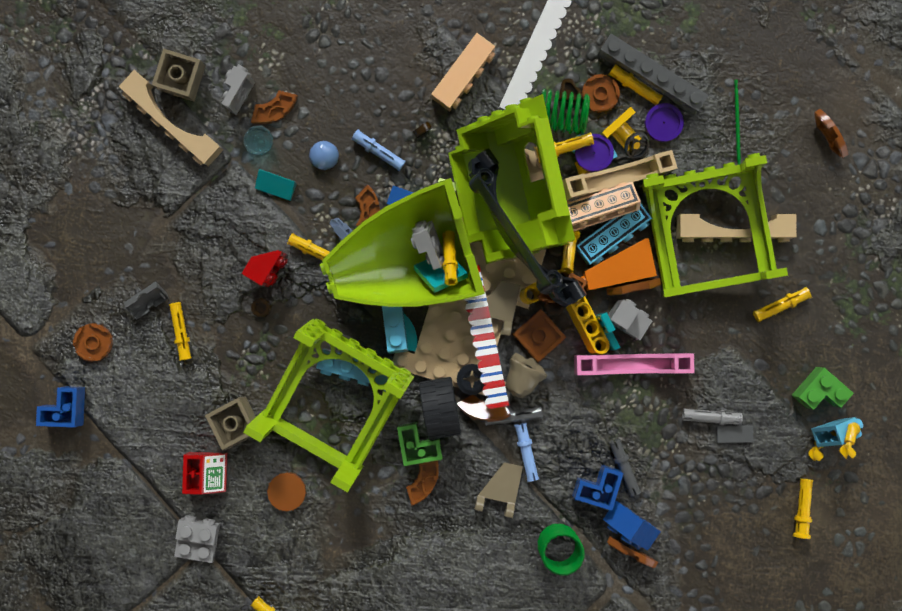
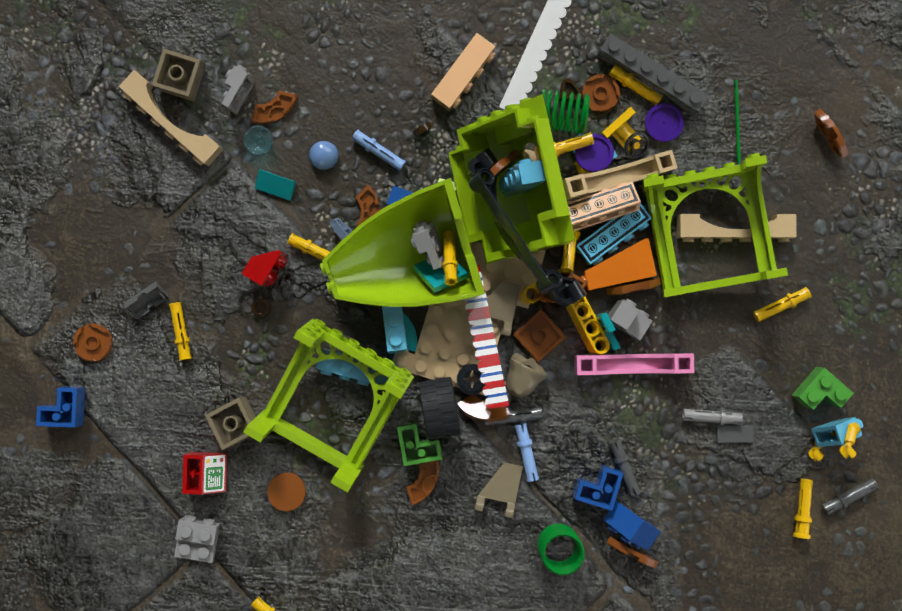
(506, 162): none -> dark orange tile
(522, 178): none -> medium azure brick
(850, 496): none -> dark grey pin

